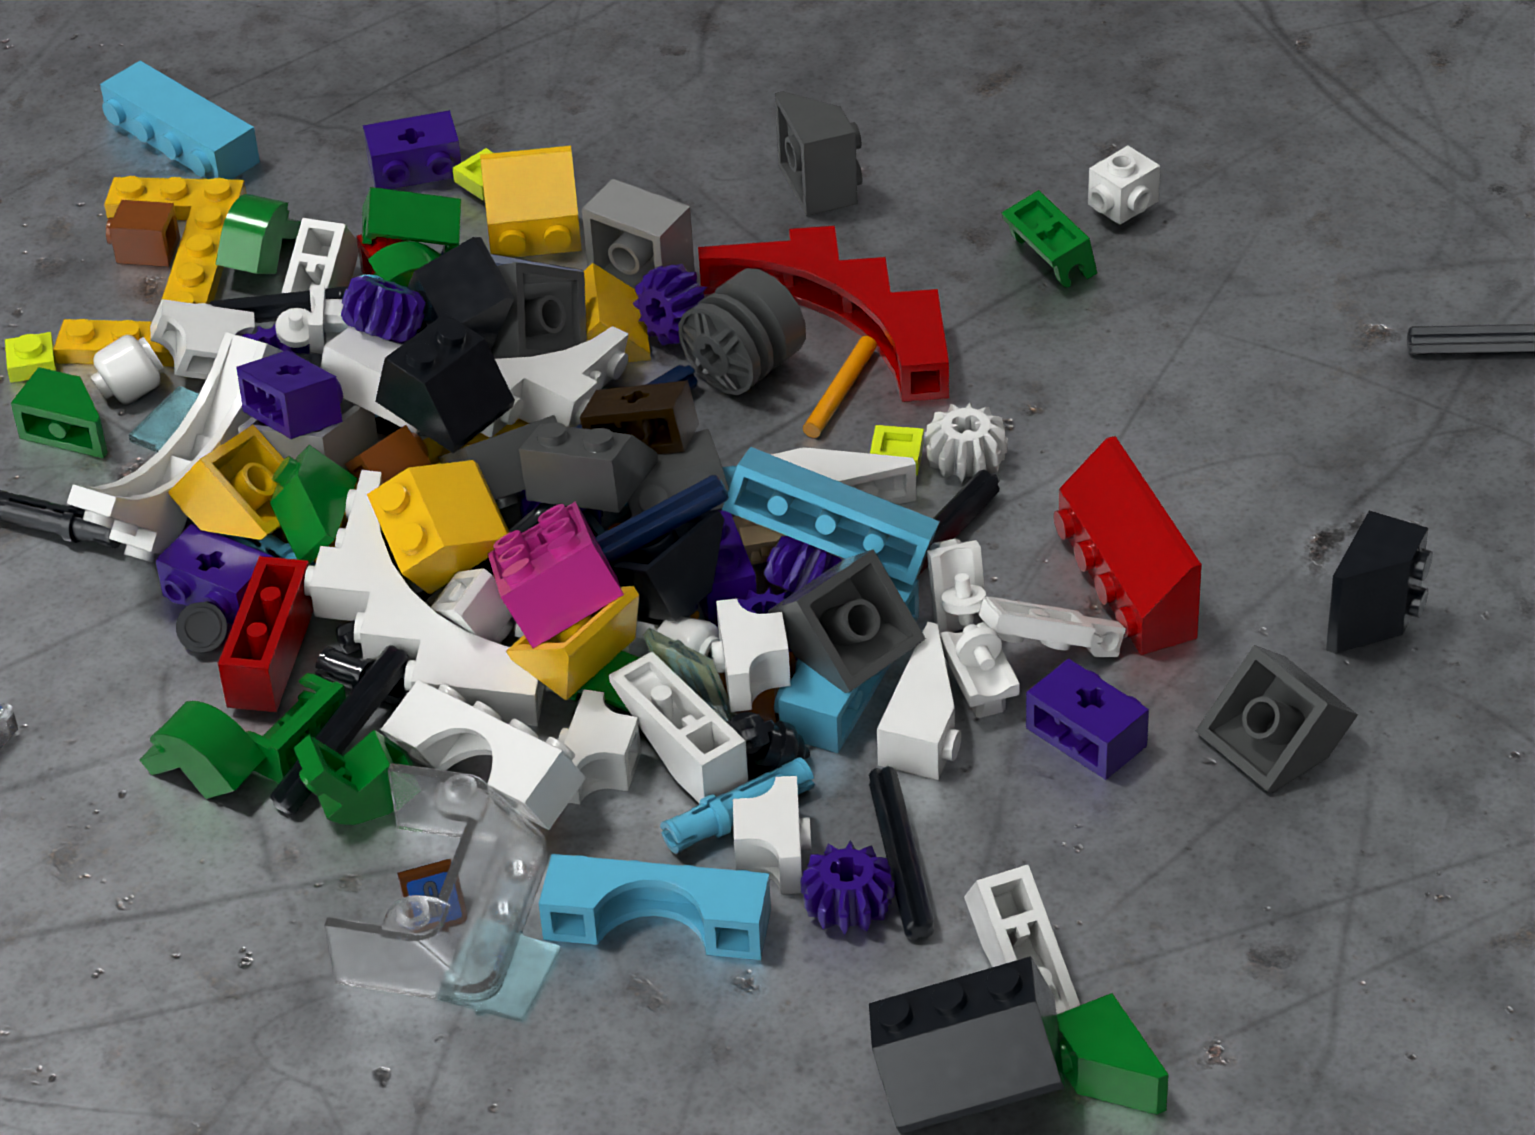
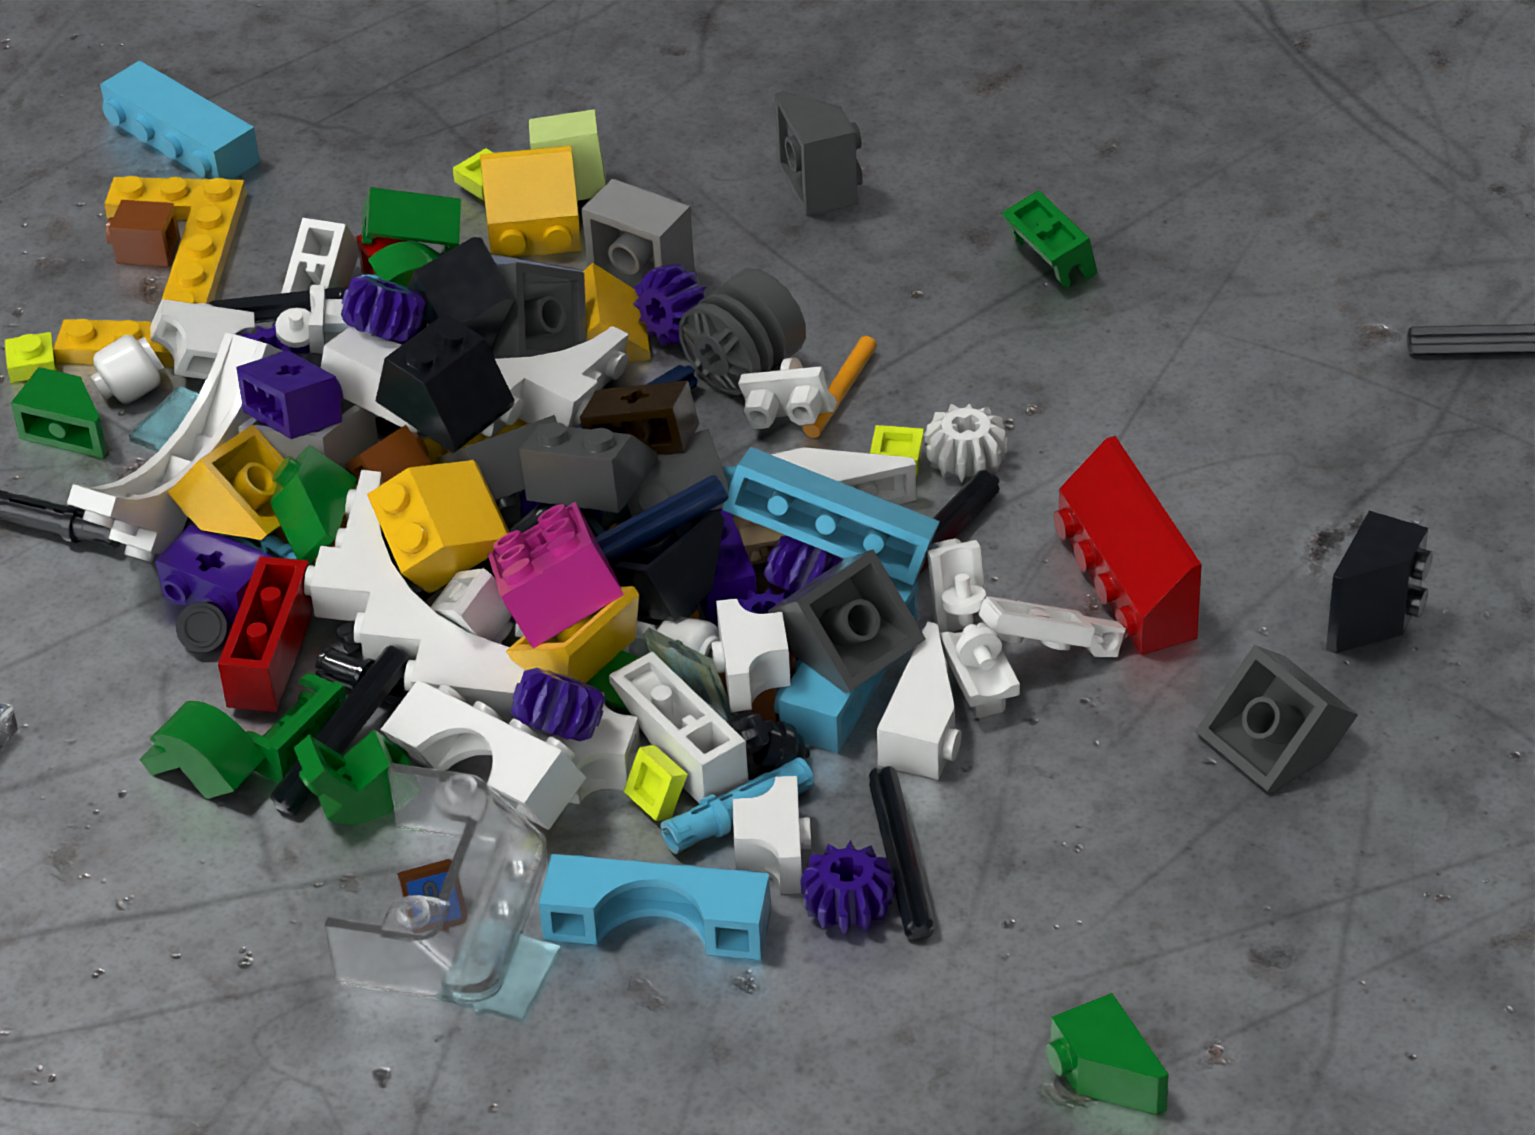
(254, 234): green brick -> none
(412, 150): dark purple brick -> none
(557, 704): none -> dark purple gear
(580, 132): none -> yellowish green head
(655, 782): none -> neon yellow plate
(787, 392): none -> white hips
(853, 293): red arch -> none
(967, 1045): black slope -> none
(1016, 926): white slope -> none
(1087, 718): dark purple brick -> none
(1123, 184): white brick -> none

